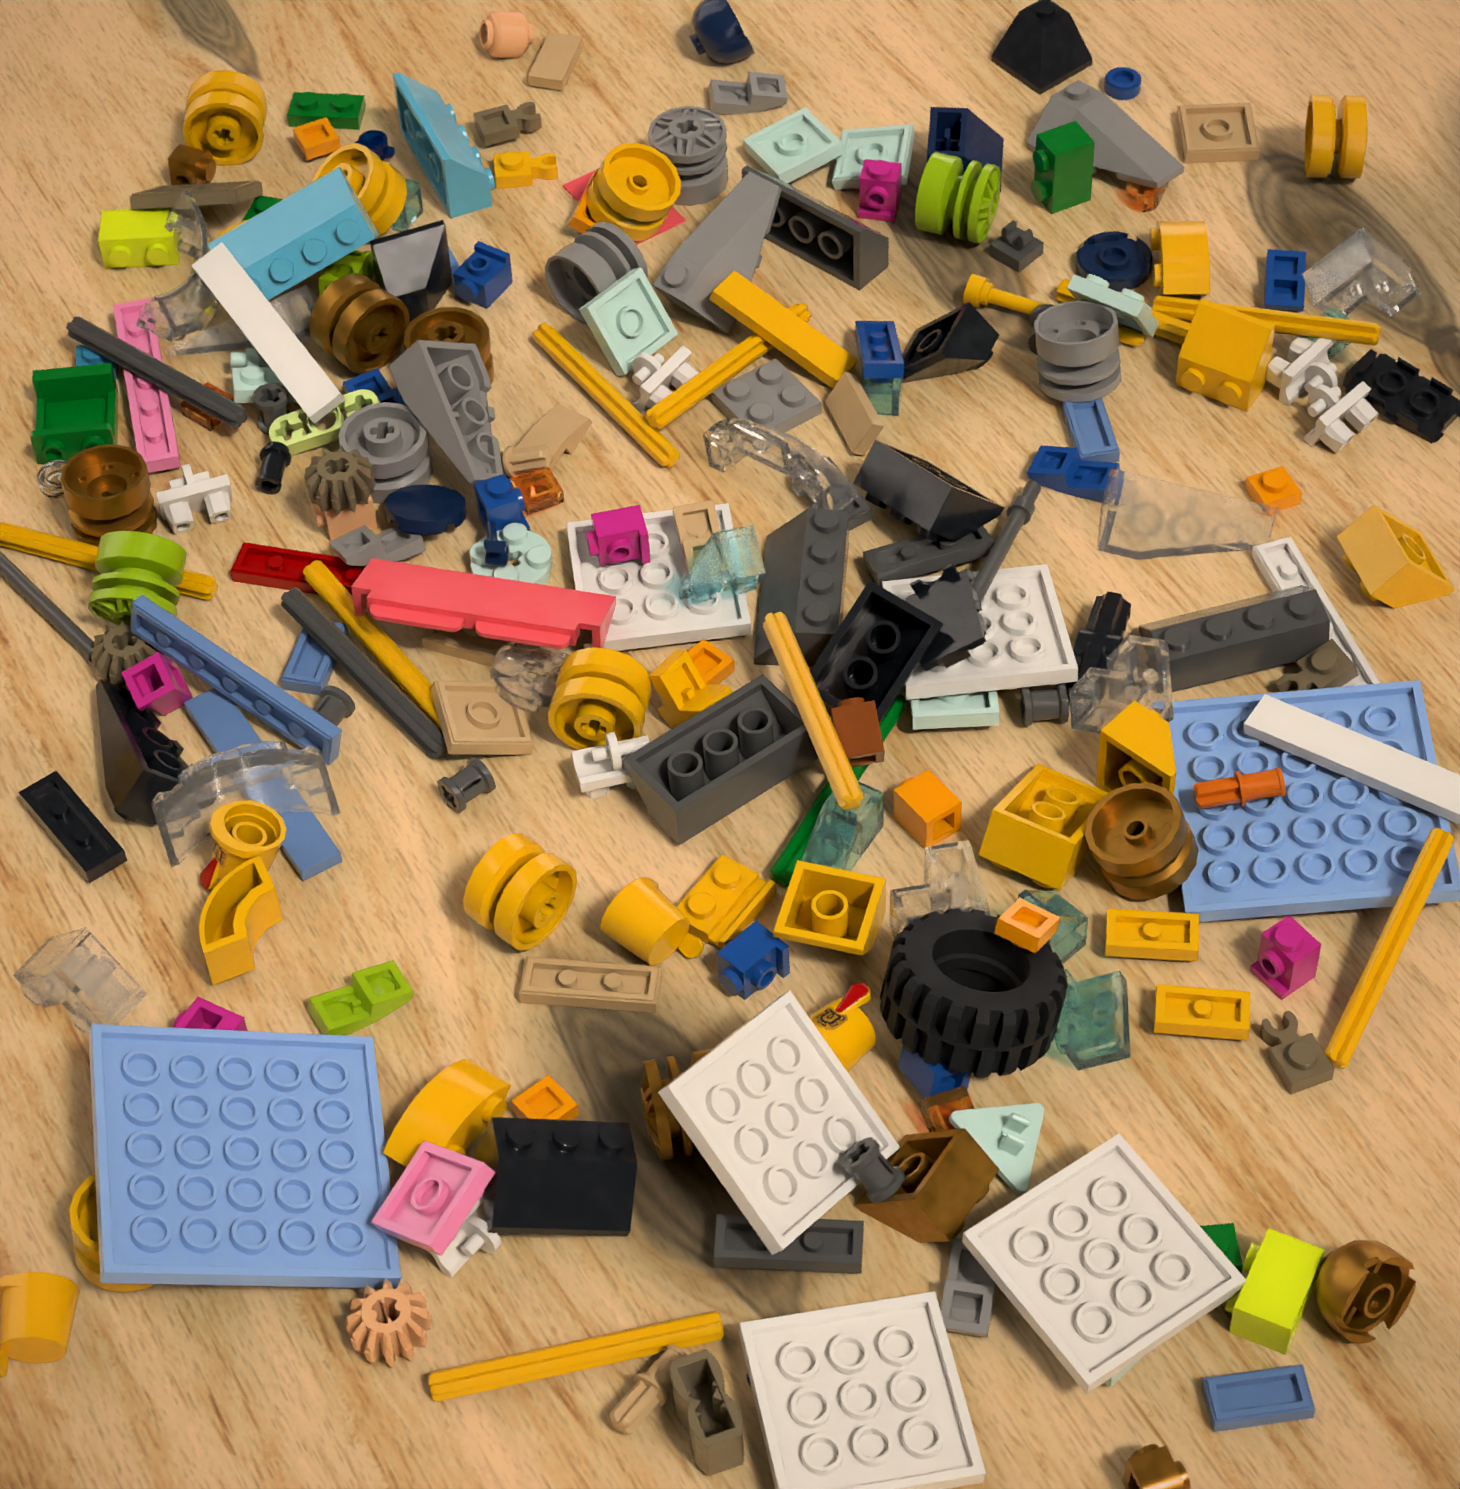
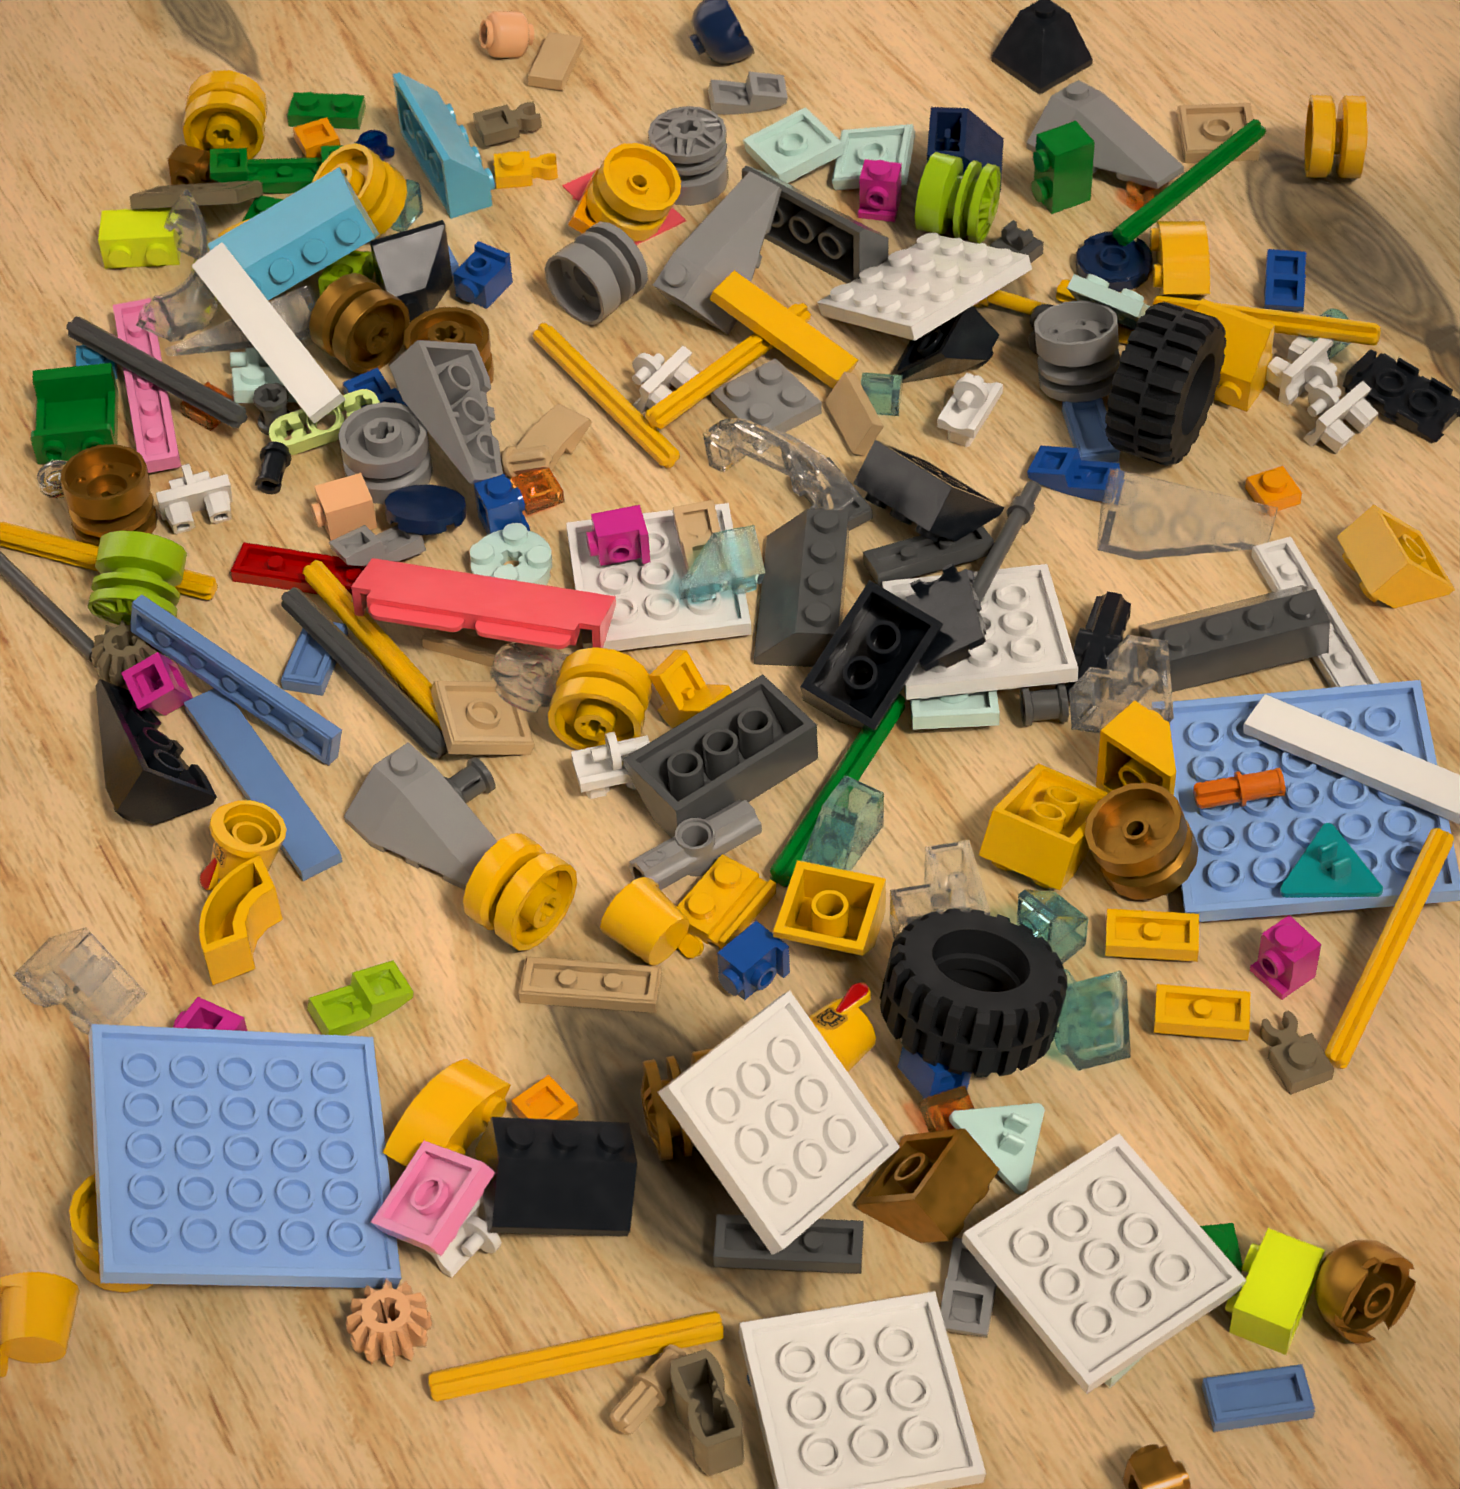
(73, 826): black plate -> none
(253, 771): clear windscreen -> none
(276, 175): none -> green slope
(334, 704): dark grey bush -> none
(339, 480): dark tan gear -> none
(419, 816): none -> light grey wedge
(496, 551): dark blue hand -> none
(628, 320): light aqua plate -> none
(698, 844): none -> light grey piece
(711, 662): light orange plate -> none
(813, 711): yellow axle -> none
(859, 731): dark orange brick -> none
(873, 1170): dark grey bush -> none
(879, 350): blue plate -> none
(924, 285): none -> white plate
(927, 809): light orange brick -> none
(968, 408): none -> white hips
(1027, 925): light orange plate -> none
(1122, 83): blue tile -> none
(1165, 383): none -> black tyre
(1189, 182): none -> green axle
(1320, 669): dark tan plate -> none
(1330, 870): none -> teal piece
(1361, 271): clear brick -> none

